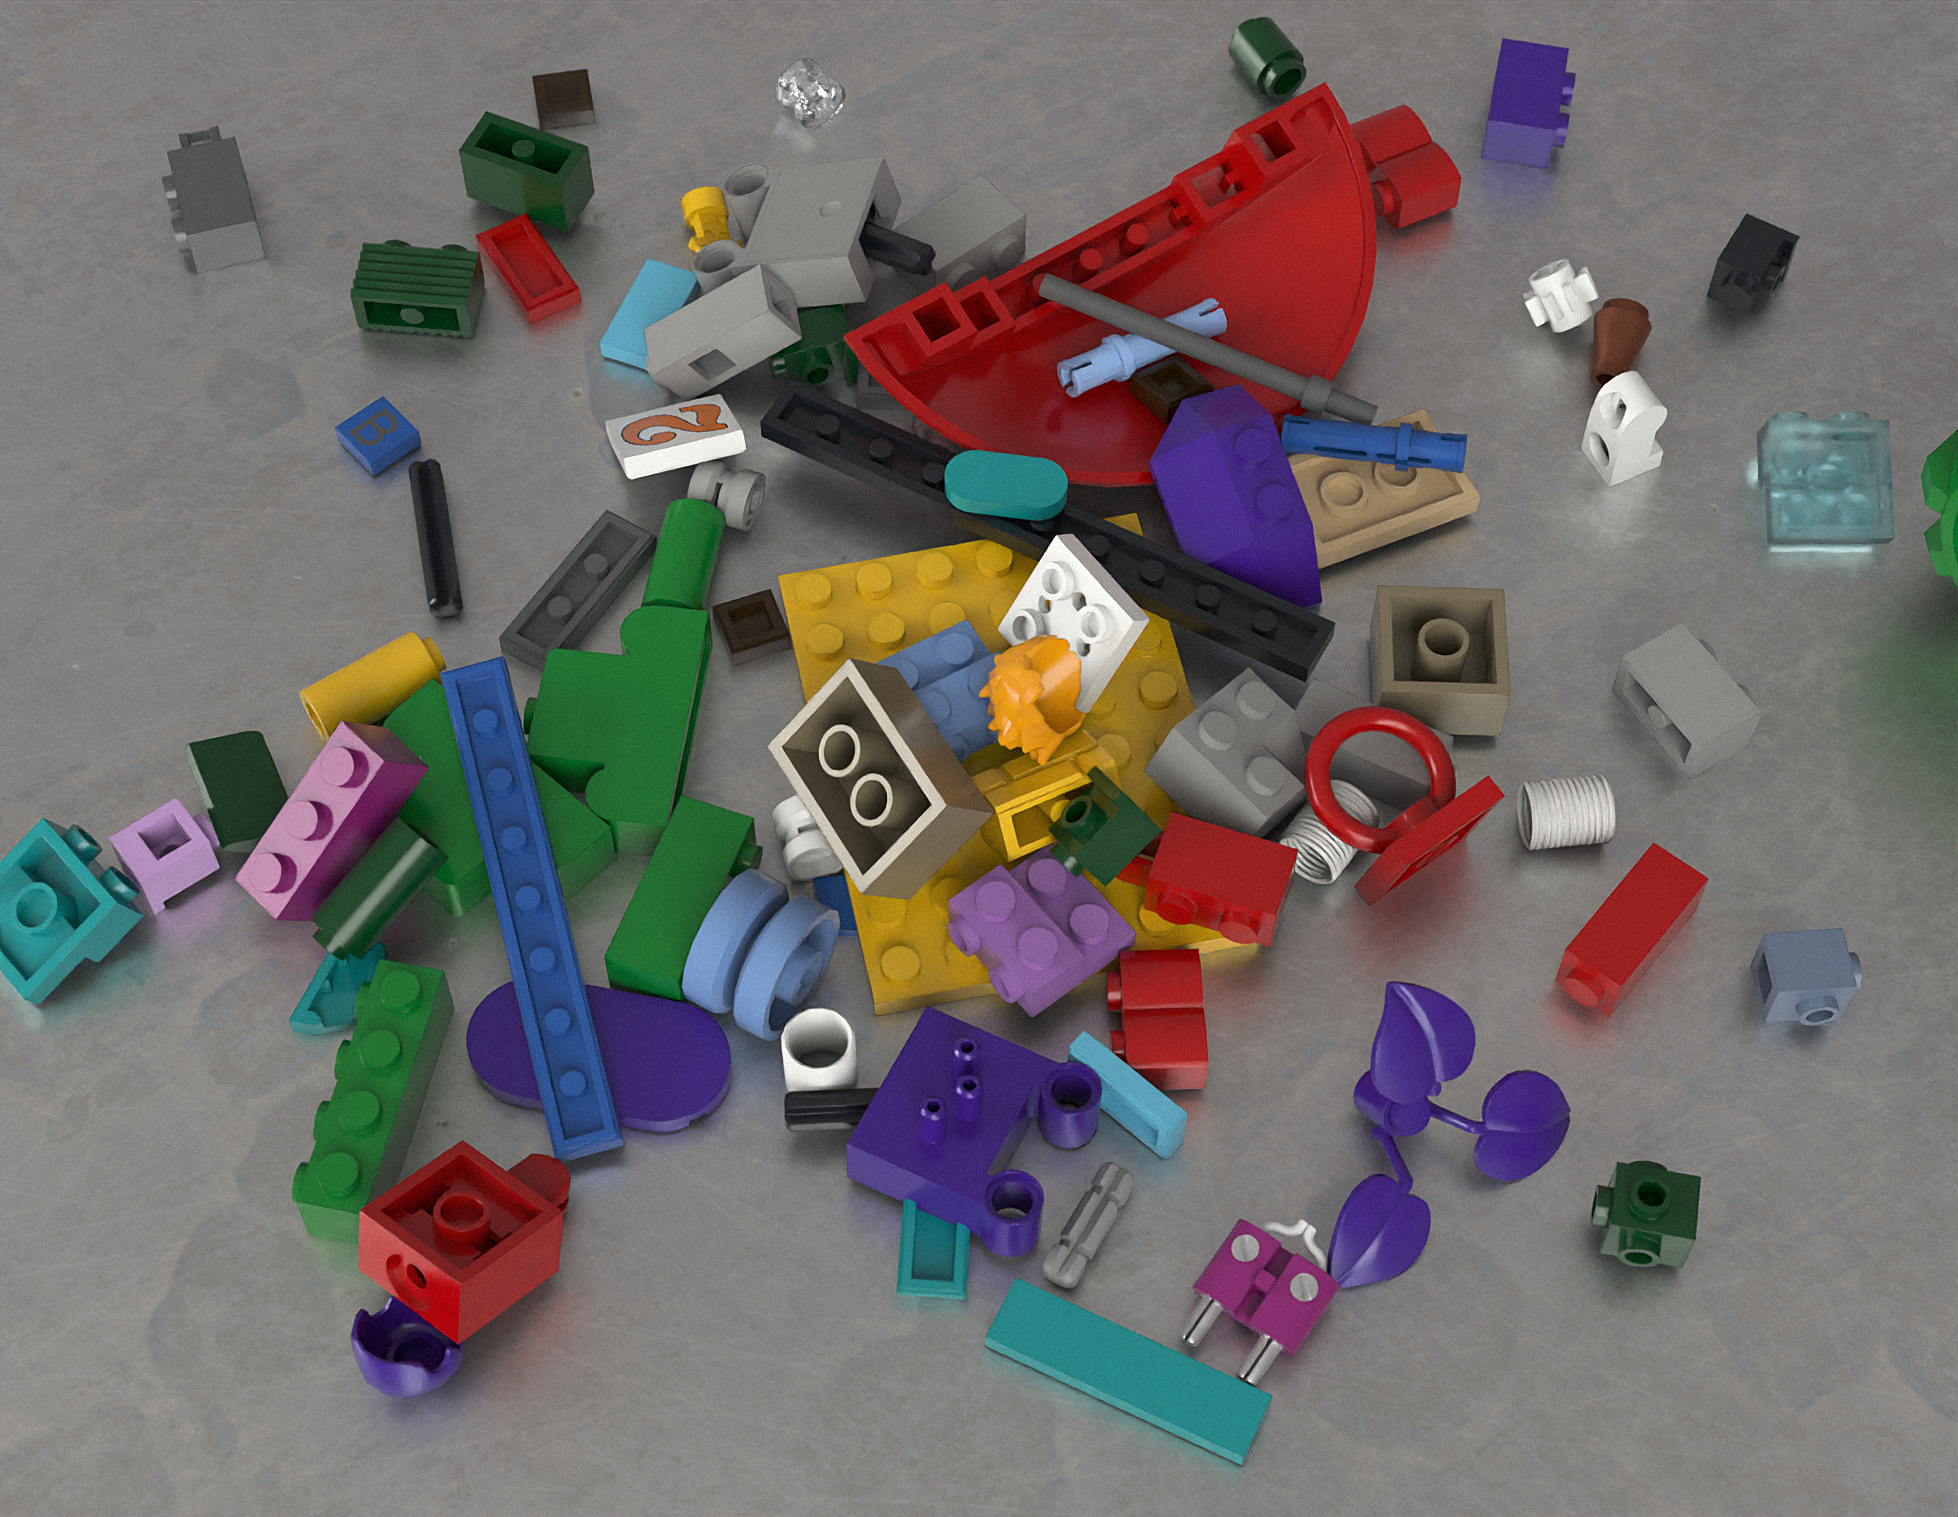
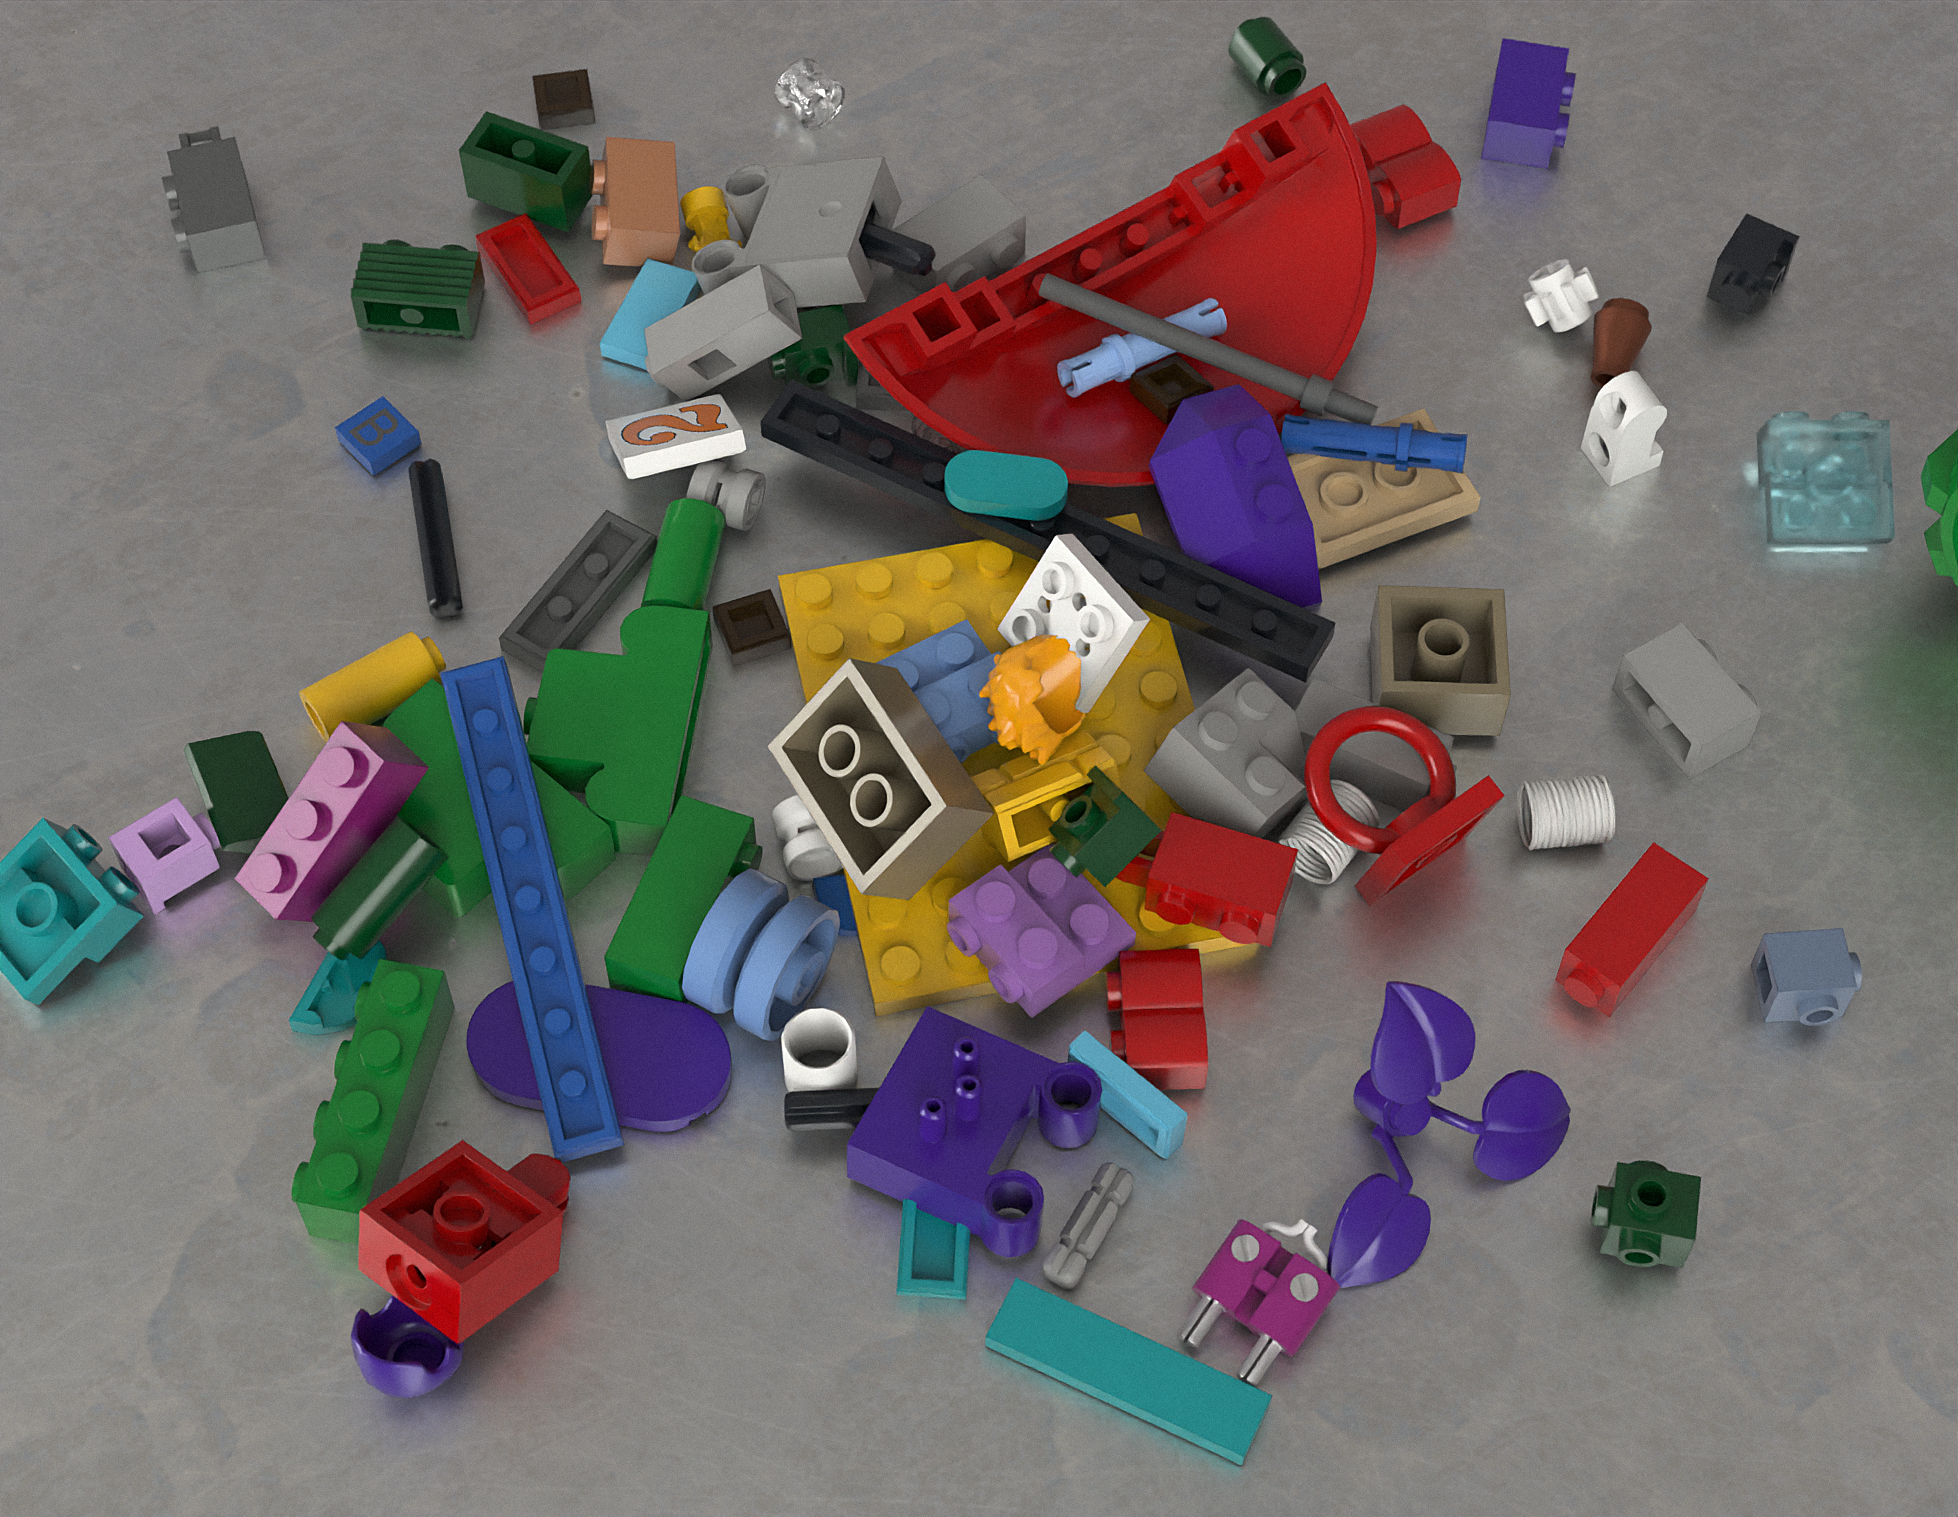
(636, 201): none -> nougat brick

